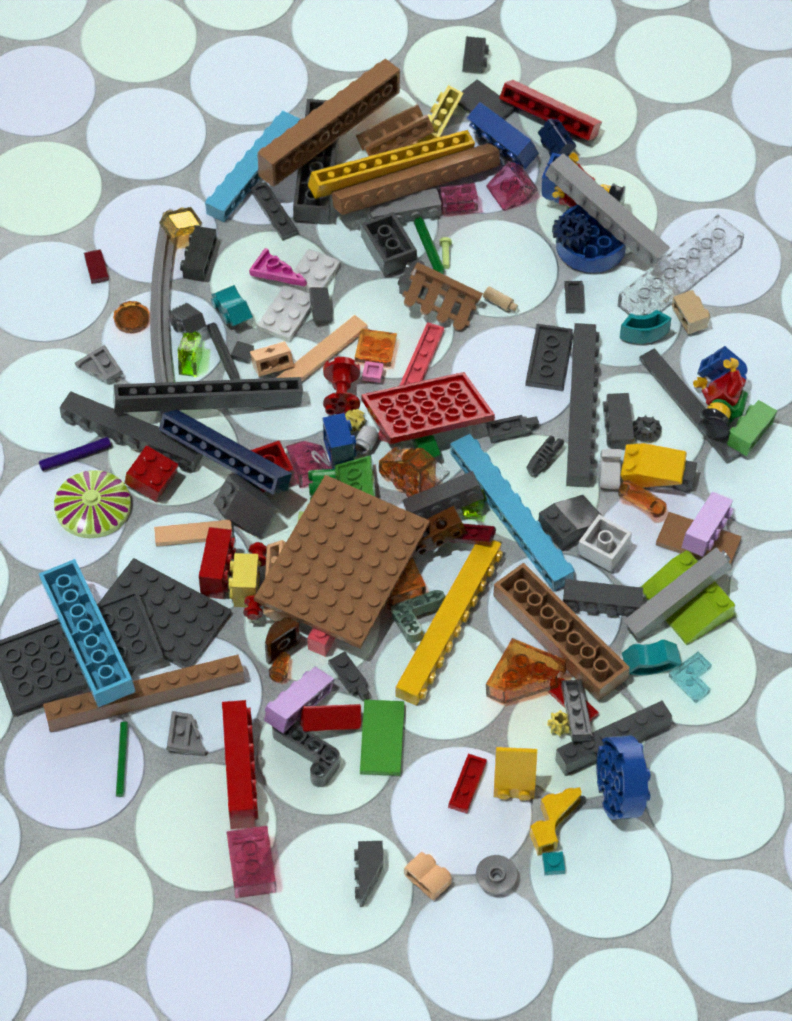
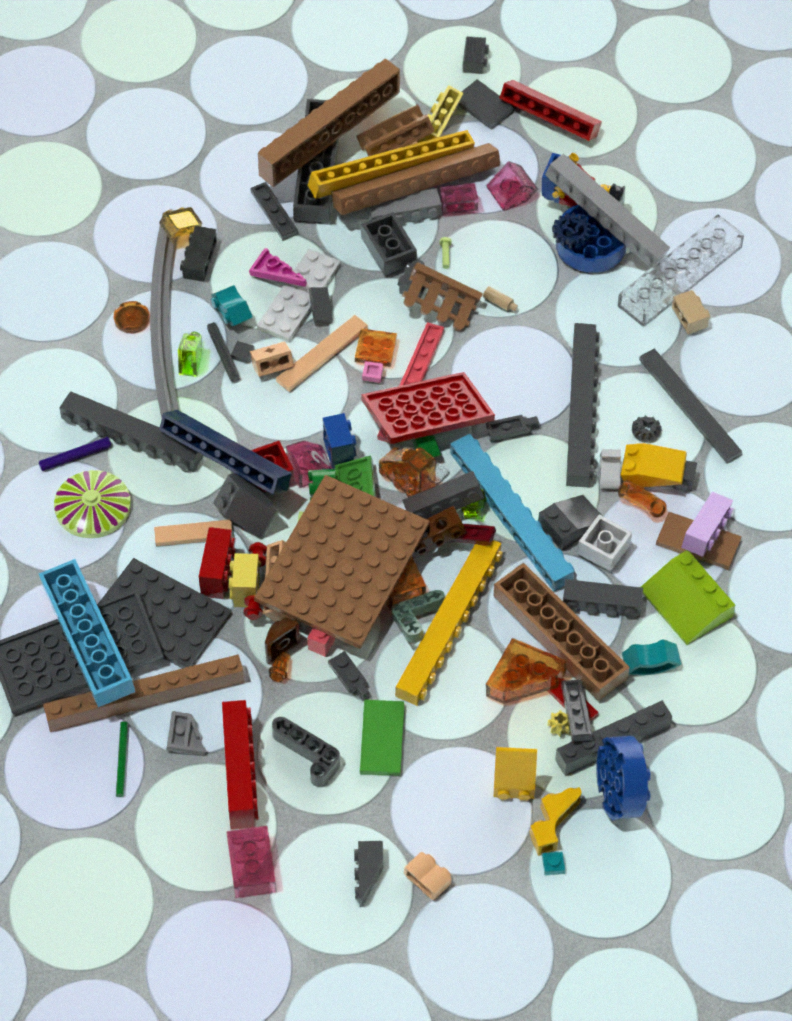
(96, 266): dark red tile -> none
(100, 365): light grey wing -> none
(151, 473): red brick -> none
(187, 318): dark grey brick -> none
(207, 394): dark grey brick -> none
(245, 173): medium azure brick -> none
(307, 691): lavender brick -> none
(331, 717): red slope -> none
(341, 374): red piece -> none
(356, 419): light yellow gear -> none
(366, 439): white brick -> none
(428, 245): green axle -> none
(467, 783): red tile -> none
(500, 866): light grey dish -> none
(502, 135): blue brick -> none
(544, 455): dark grey hinge -> none
(549, 357): dark grey tile -> none
(556, 138): dark blue brick -> none
(574, 297): dark grey tile -> none
(618, 420): dark grey brick -> none
(645, 327): teal brick -> none
(678, 593): light grey brick -> none
(688, 675): clear light blue tile -> none
(725, 392): piece -> none
(751, 427): bright green brick -> none

